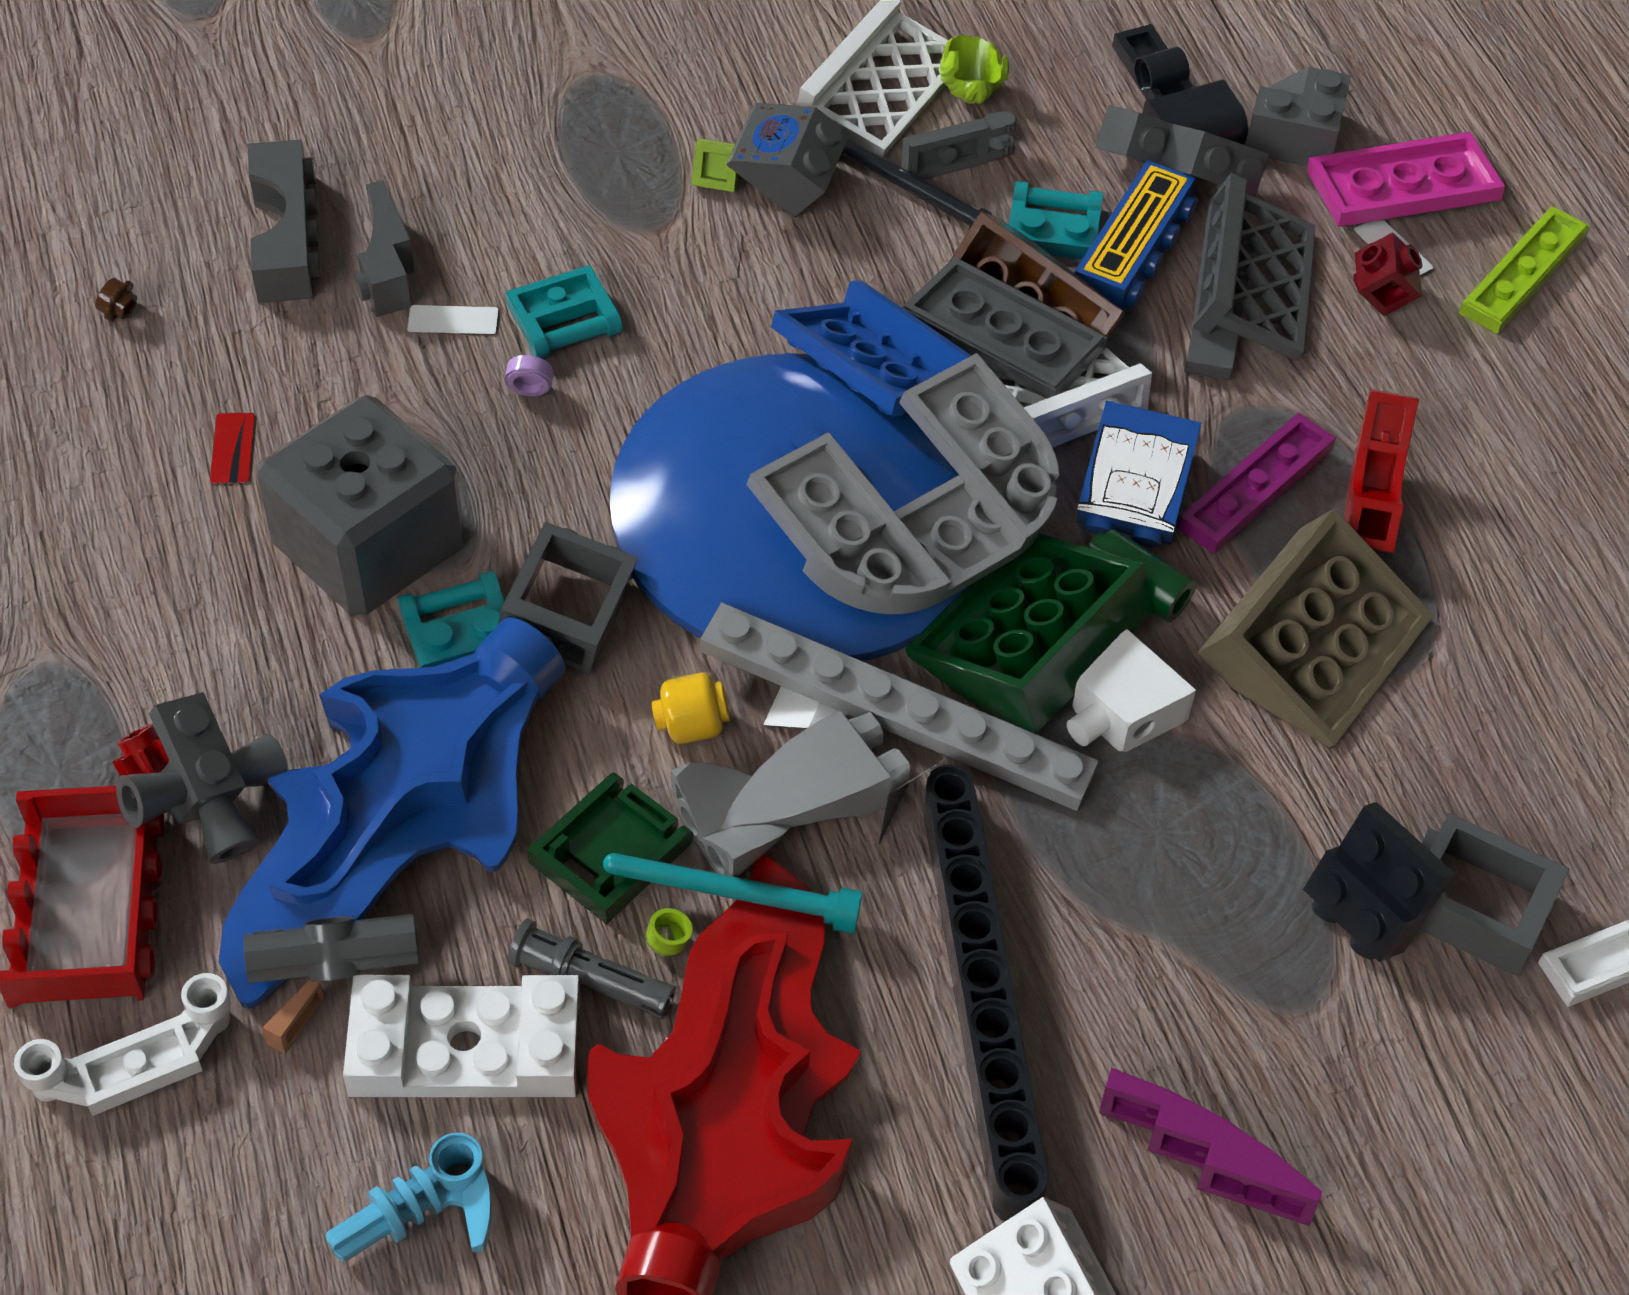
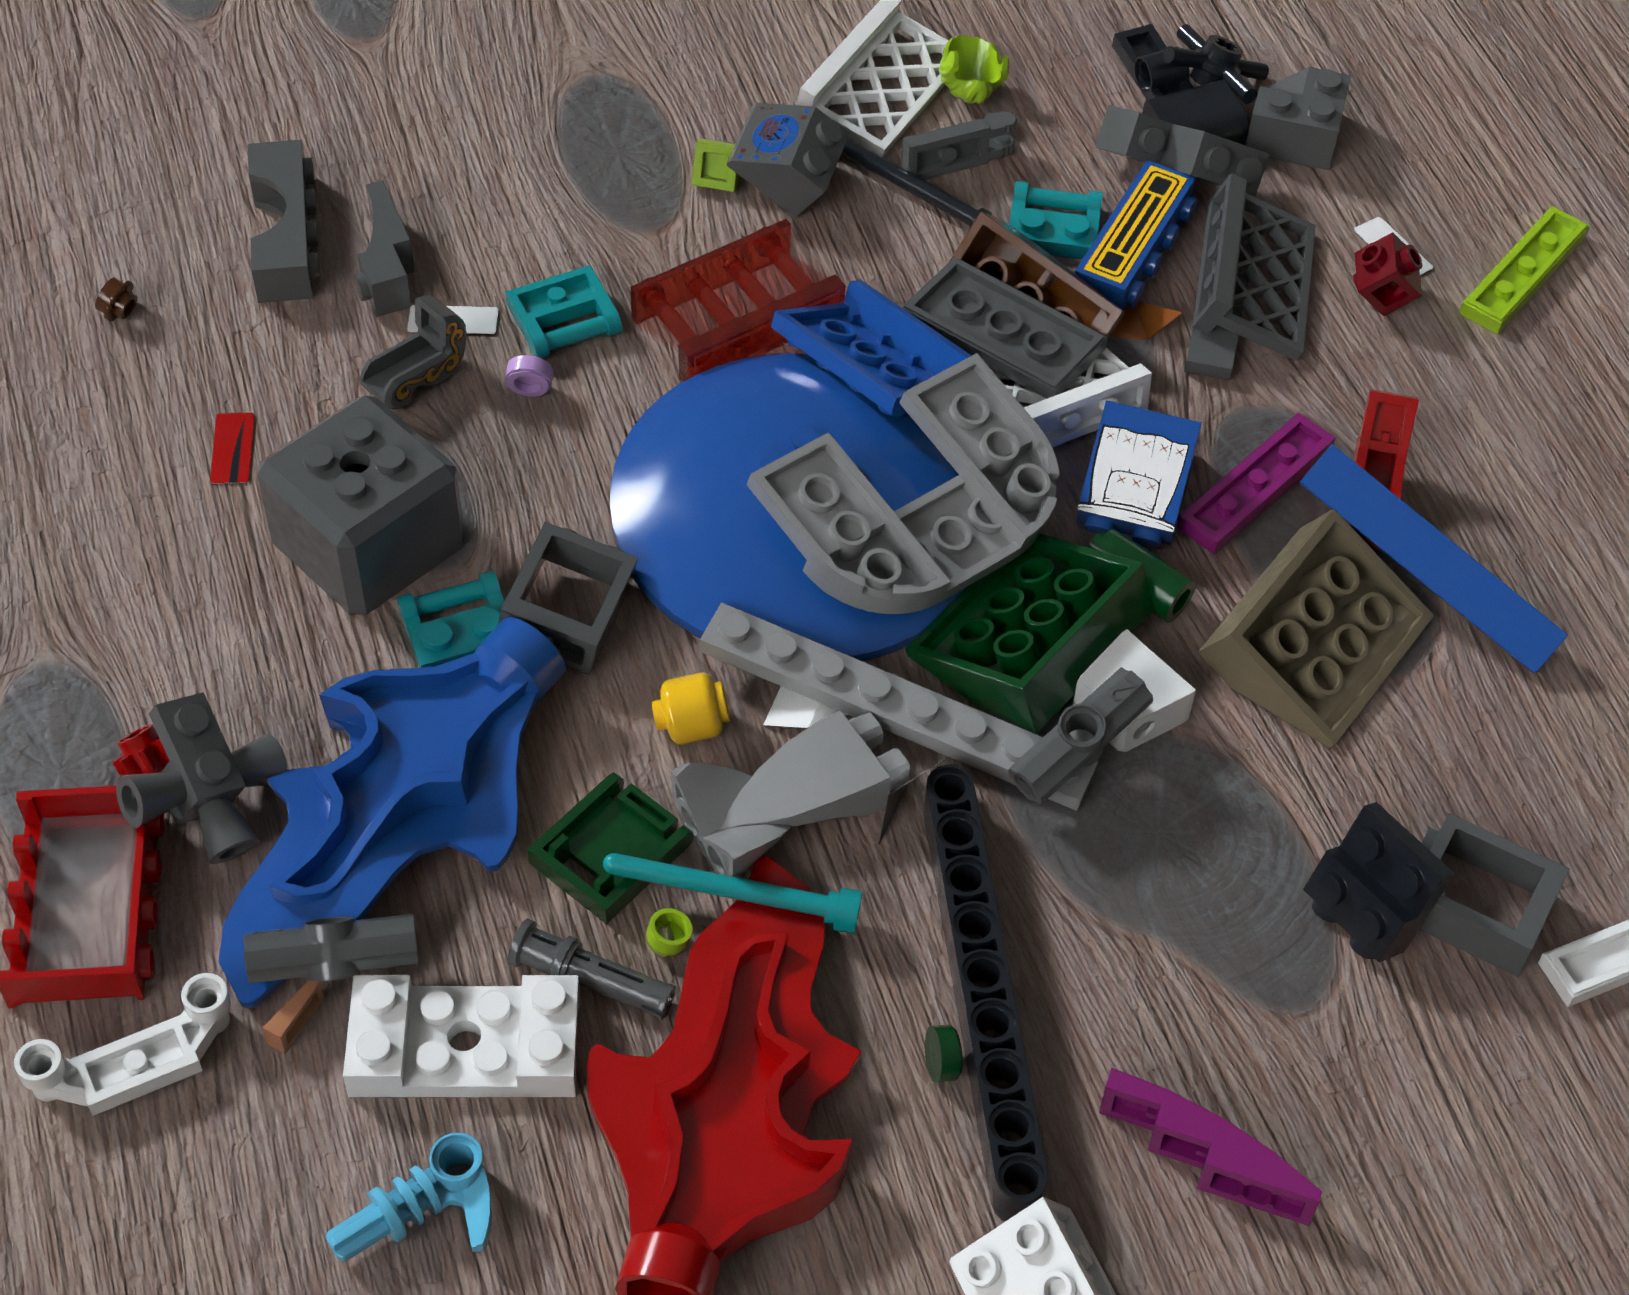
(420, 359): none -> dark grey animal
(735, 336): none -> clear red fence
(943, 1053): none -> dark green tile
(1059, 756): none -> dark grey piece
(1144, 321): none -> dark orange sticker
(1216, 61): none -> black bar
(1405, 179): dark pink plate -> none
(1433, 559): none -> blue tile

